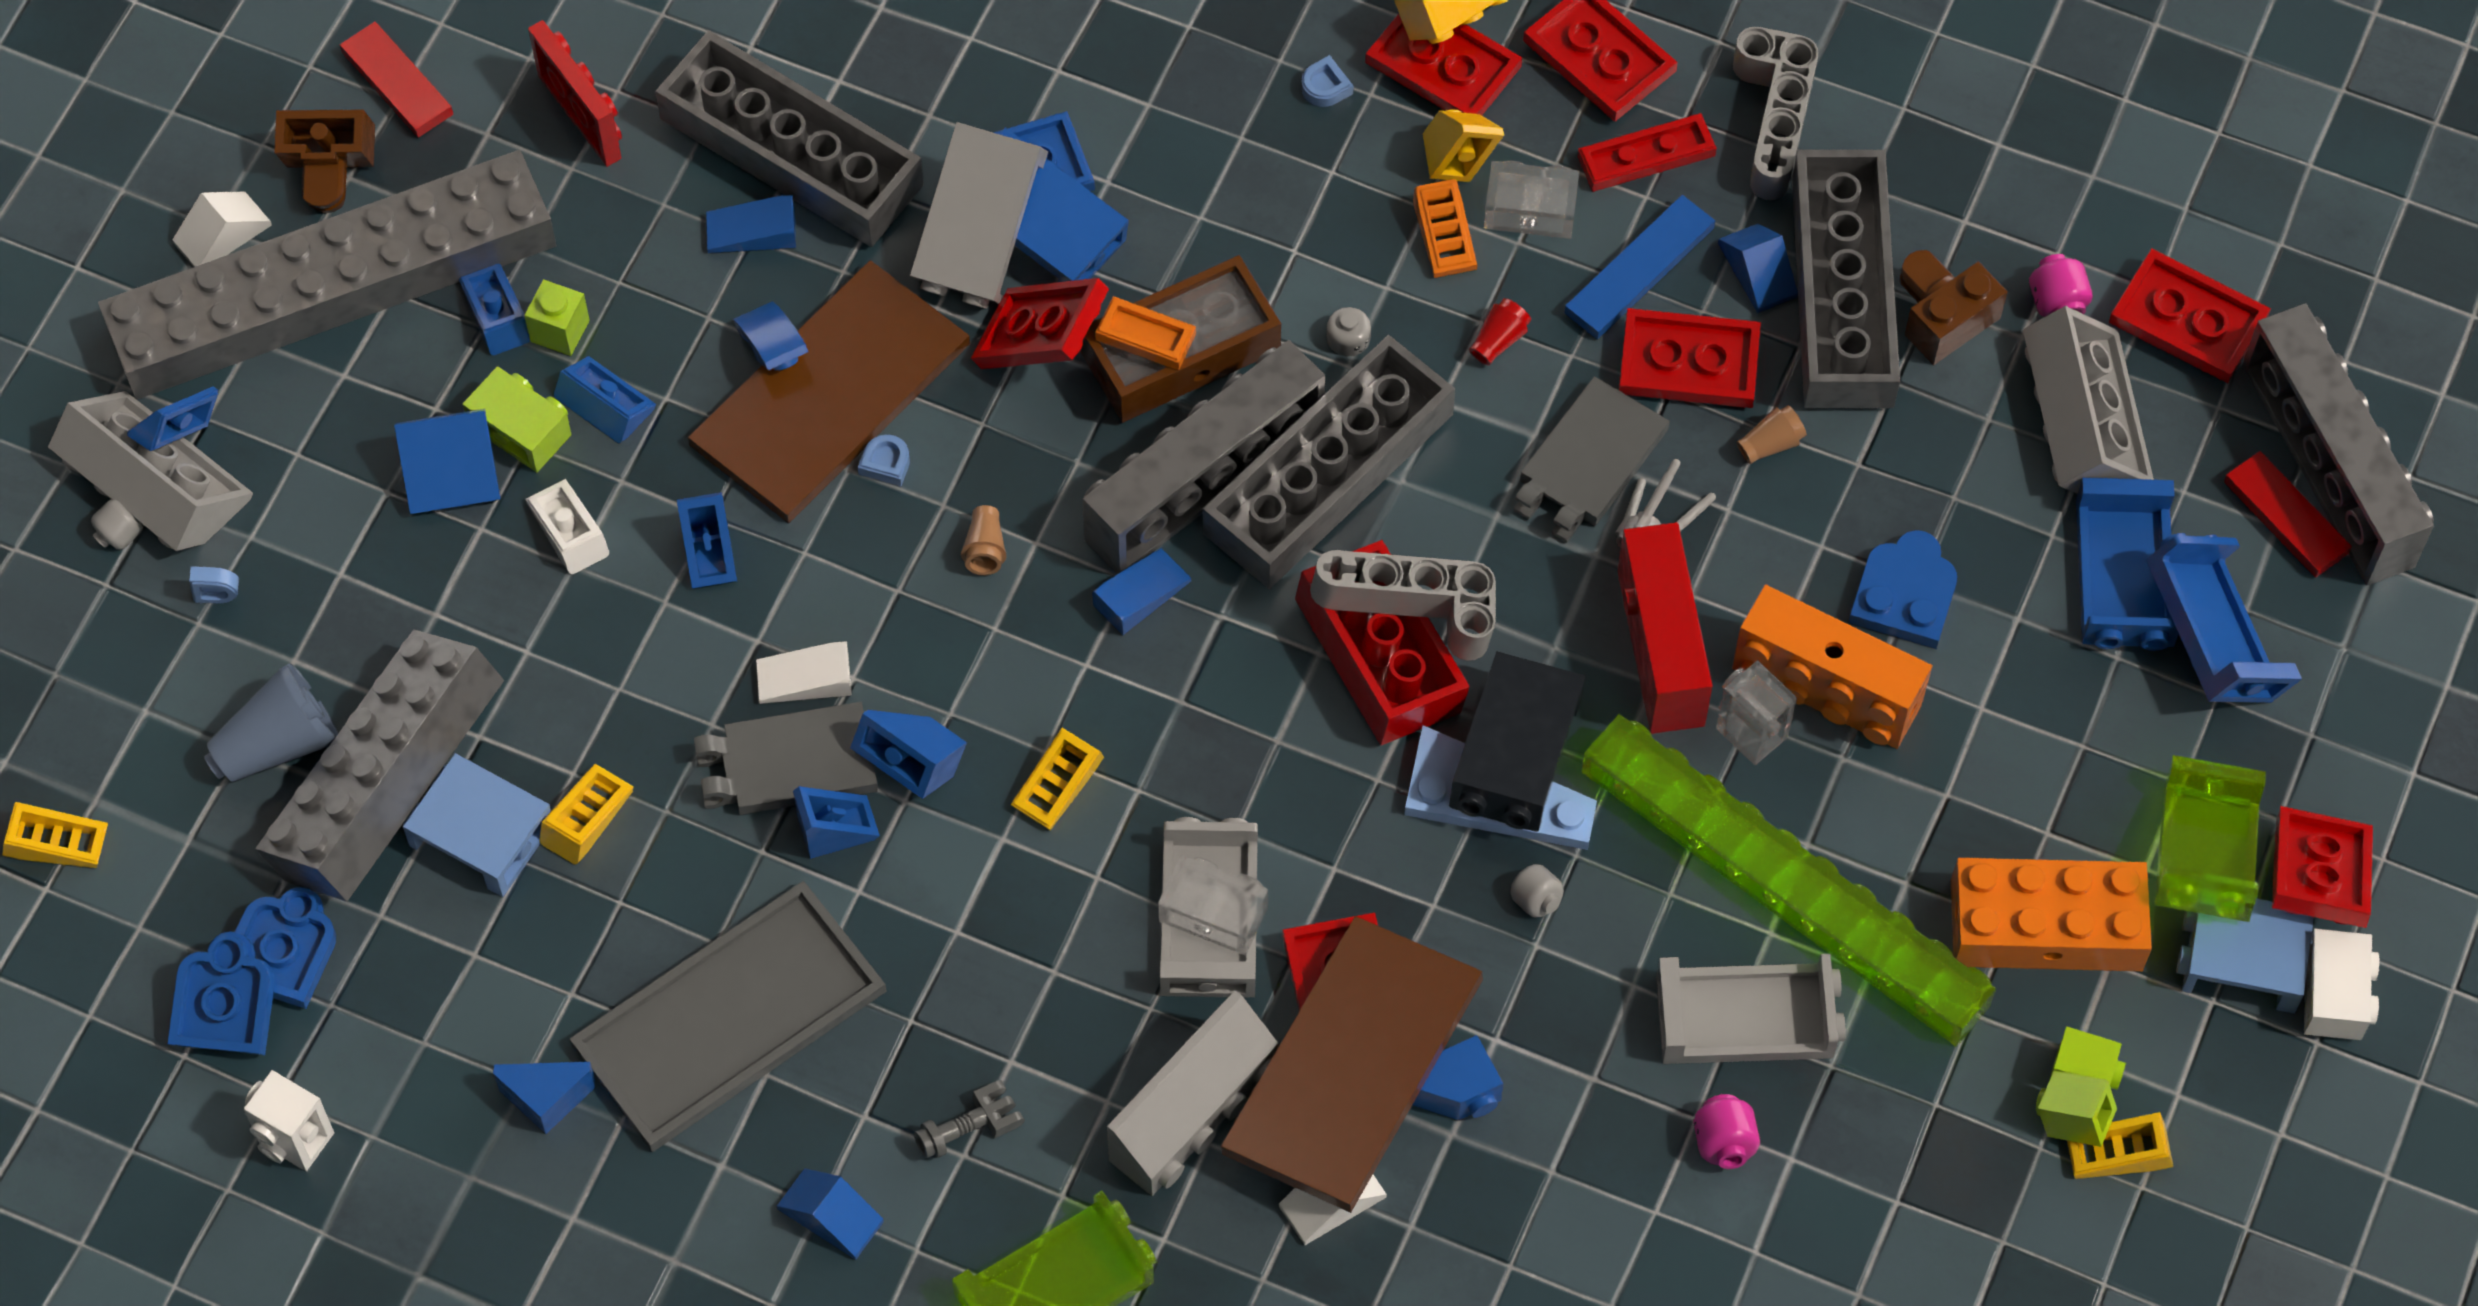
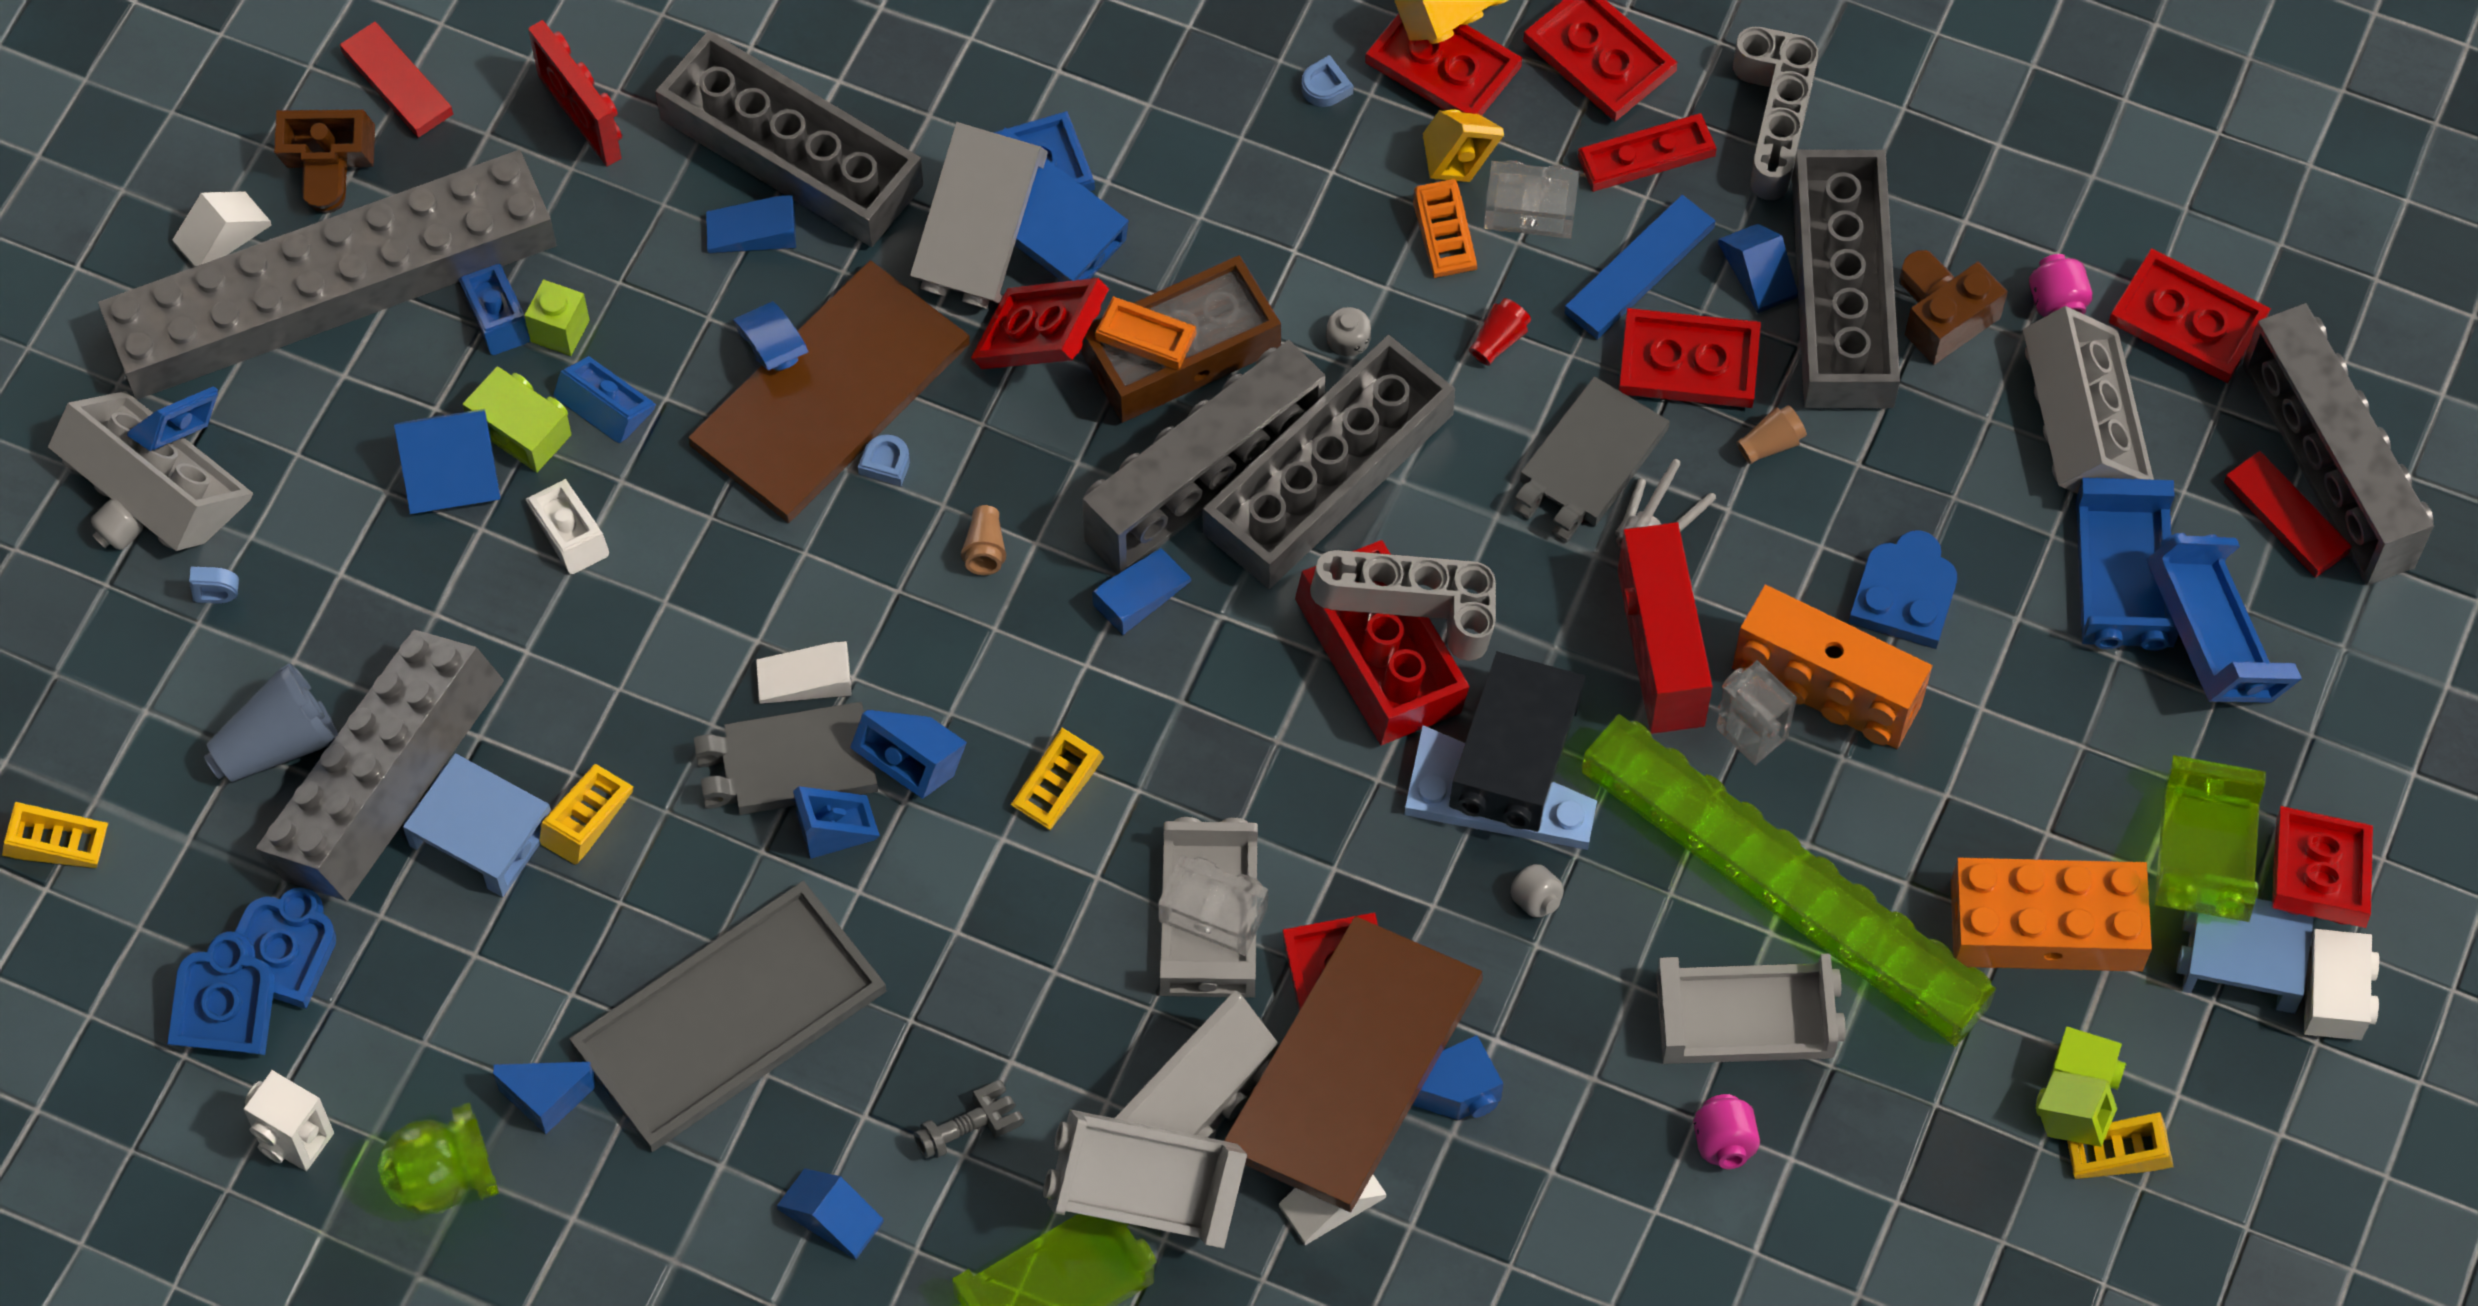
(434, 1163): none -> clear neon green tile
(706, 540): blue slope -> none
(1145, 1176): none -> light grey panel

